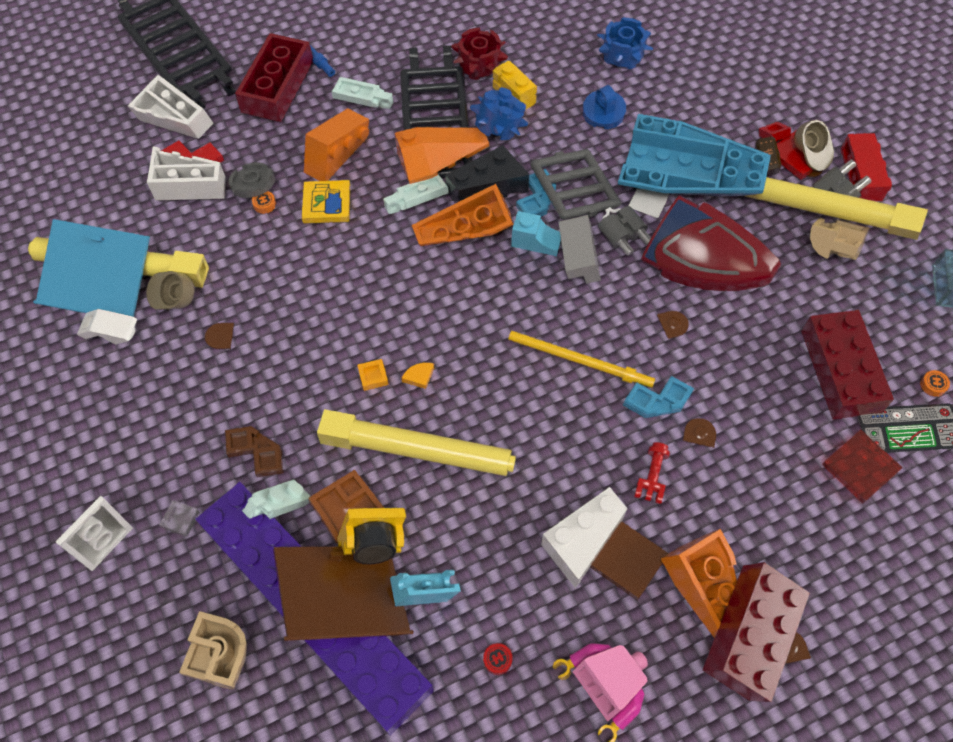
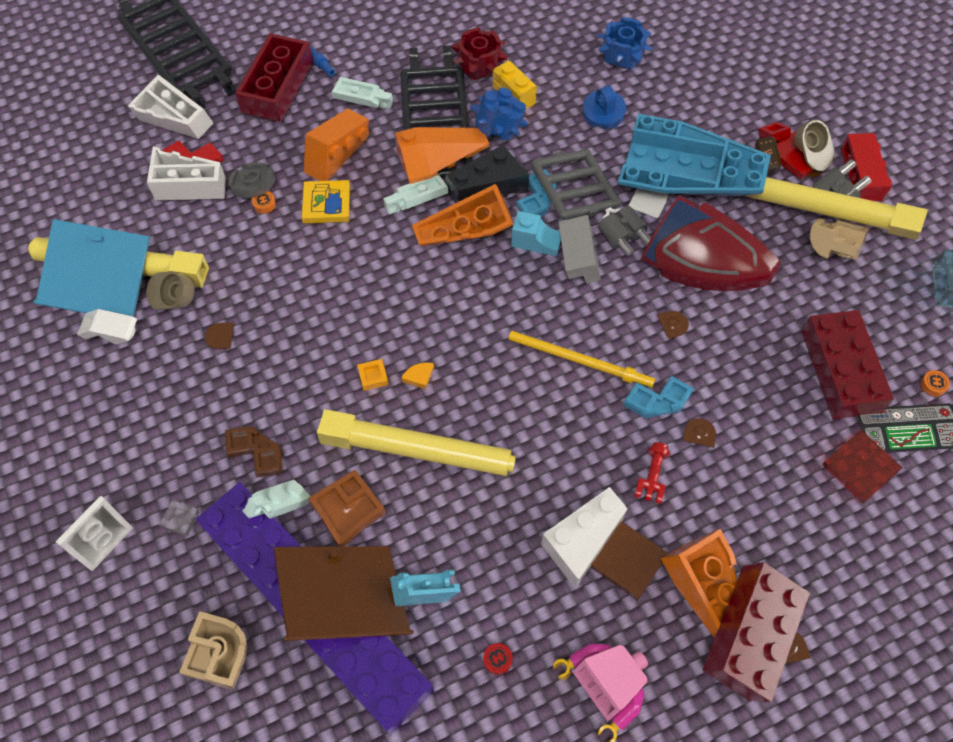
(372, 534): piece -> none

